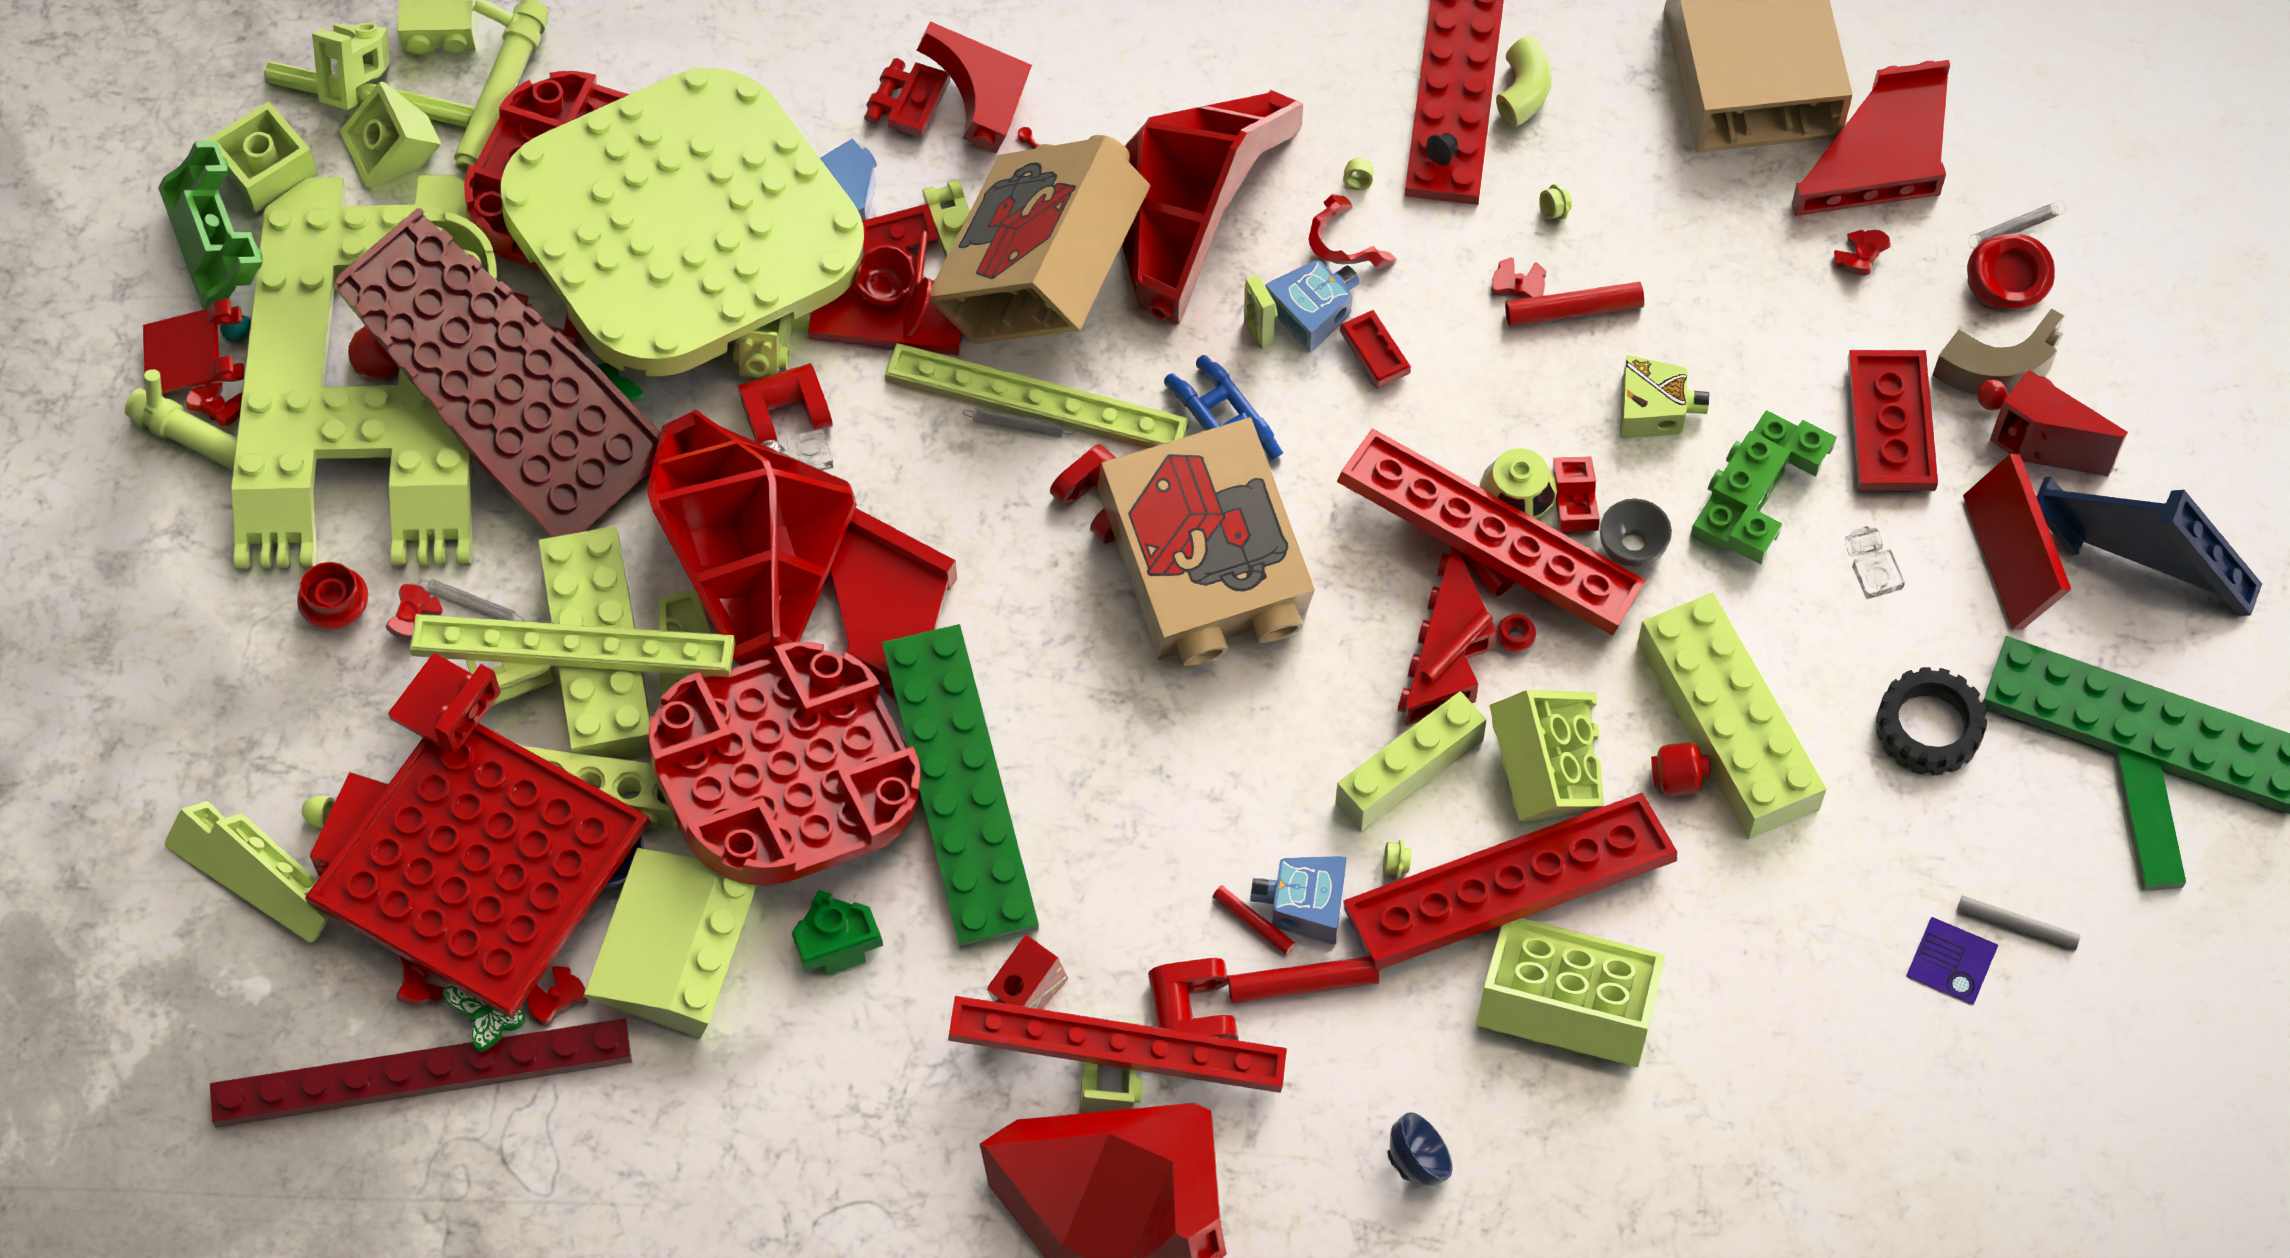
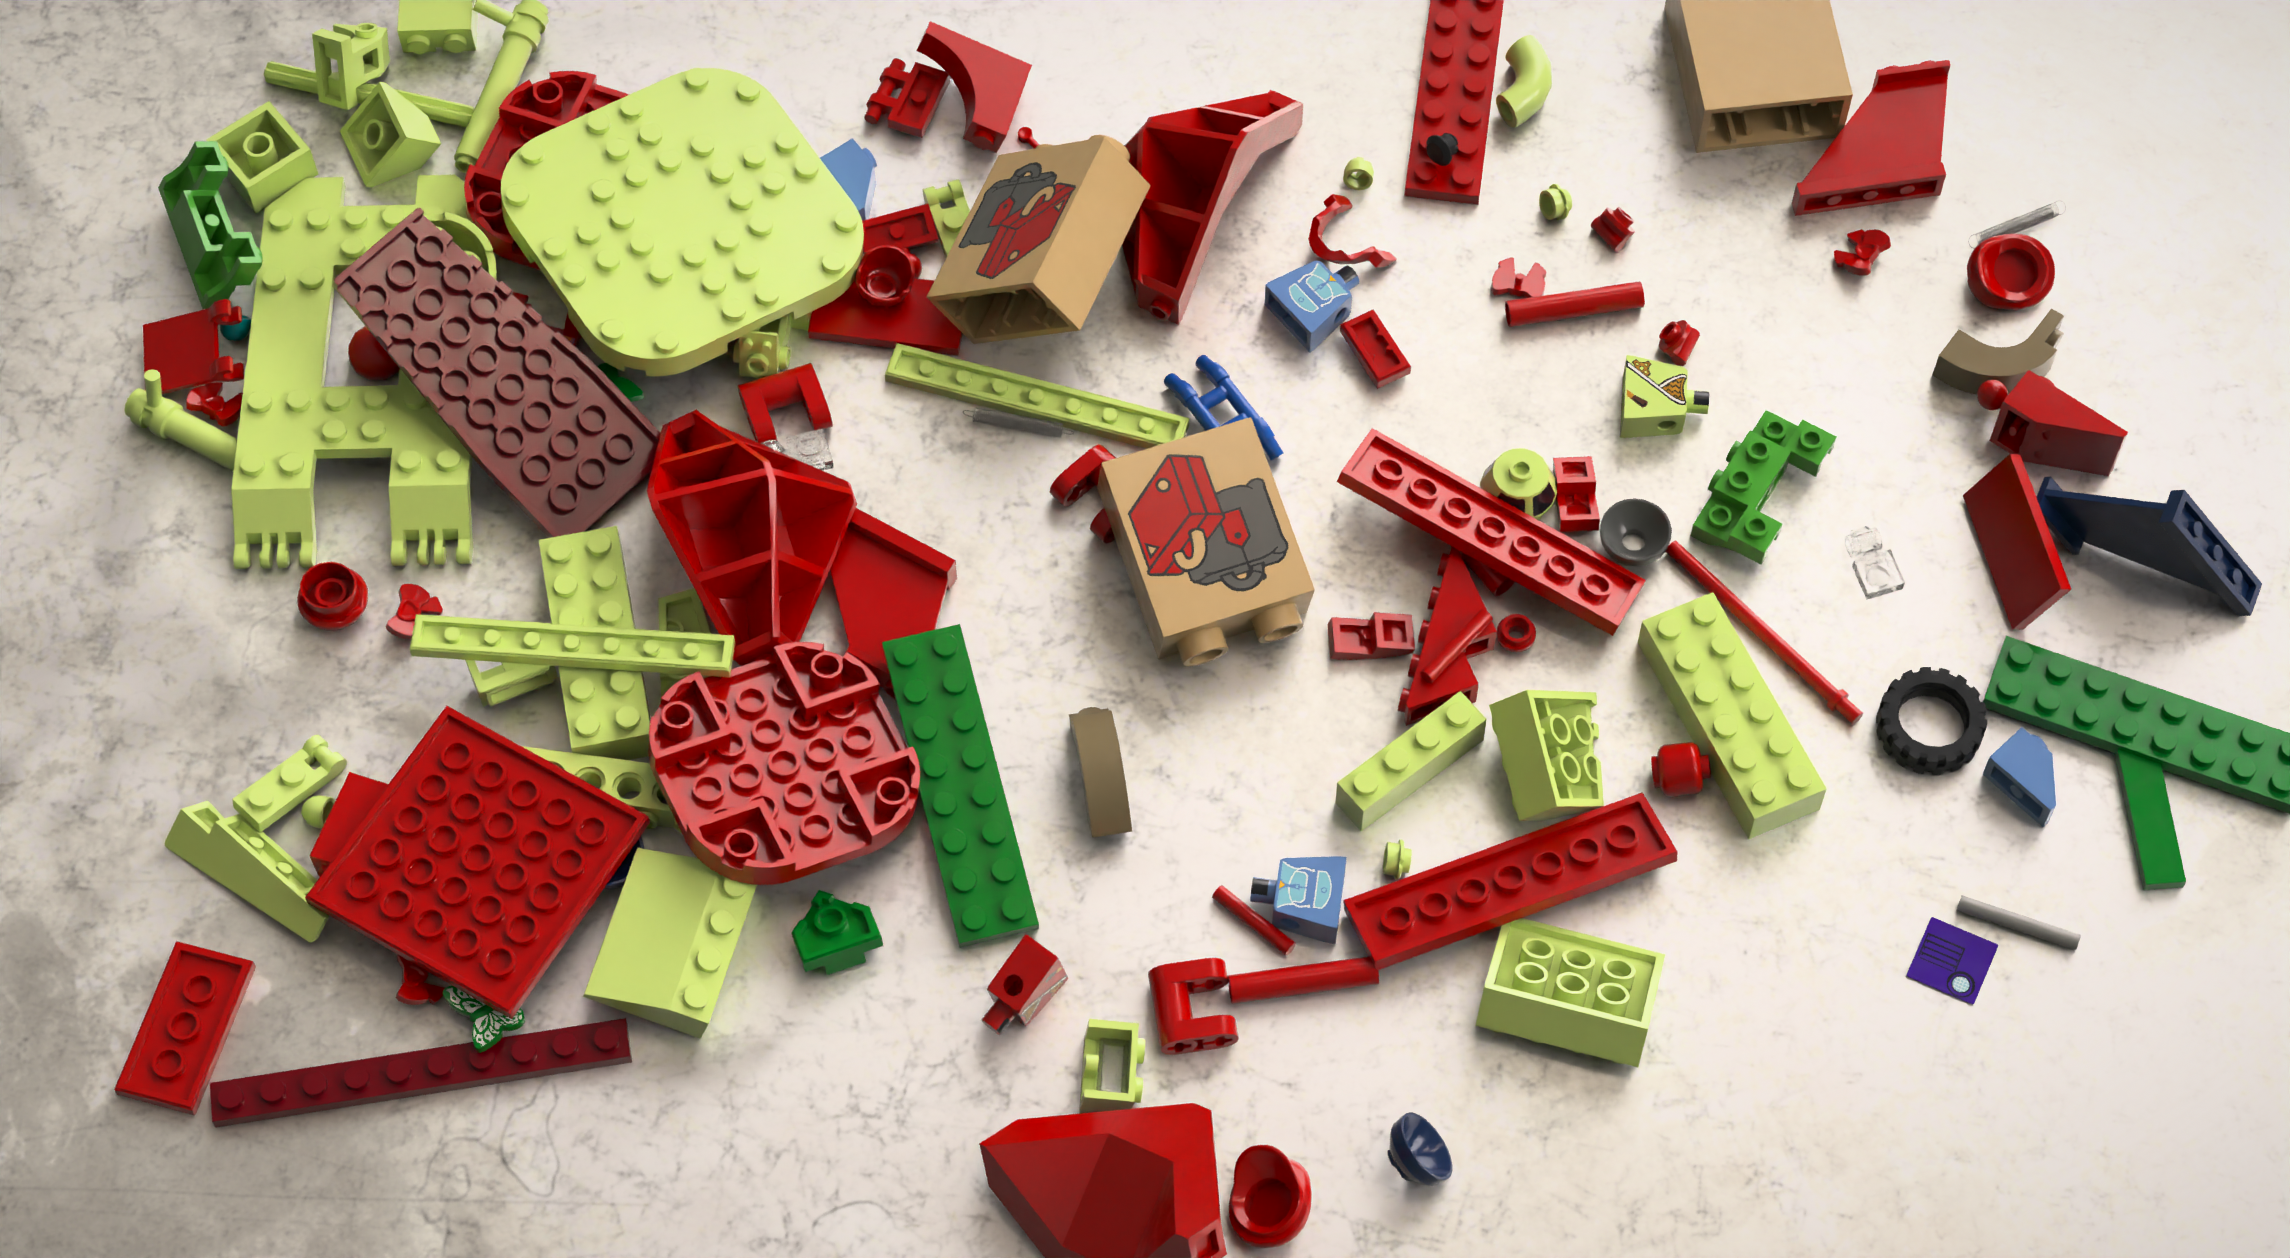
(185, 1028): none -> red tile
(289, 784): none -> yellowish green plate
(446, 702): red bracket -> none
(479, 601): light grey piece -> none
(568, 992): red piece -> none
(921, 294): red piece -> none
(1101, 771): none -> dark tan arch
(1117, 1044): red plate -> none
(1259, 311): yellowish green plate -> none
(1269, 1197): none -> red piece
(1372, 638): none -> red slope
(1614, 227): none -> red plate
(1678, 341): none -> red plate
(1835, 698): none -> red bar
(1892, 420): red plate -> none
(2025, 774): none -> medium blue slope

